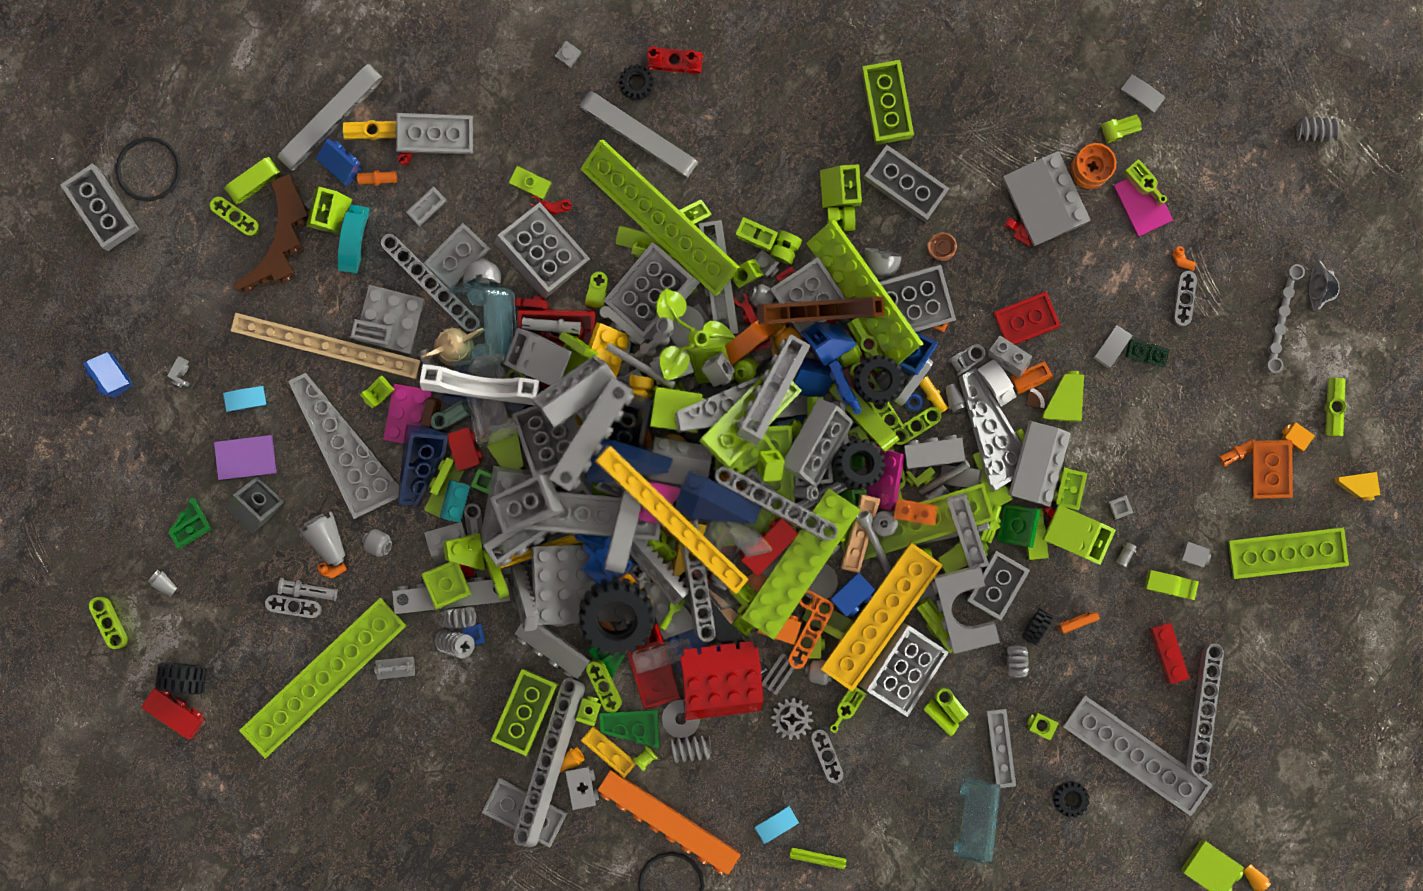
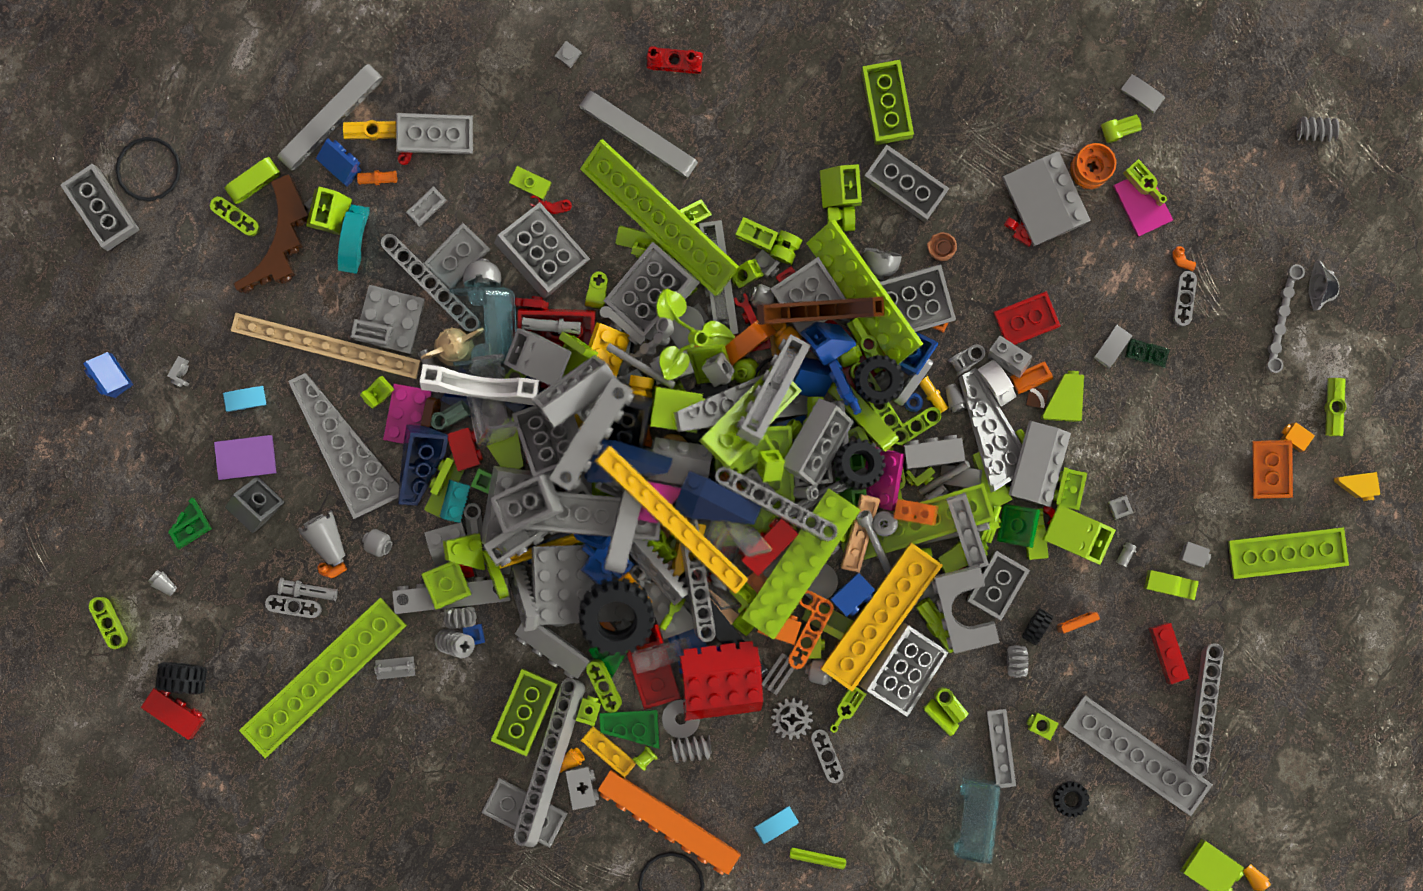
(636, 93): black tyre -> none
(1236, 453): orange pin -> none

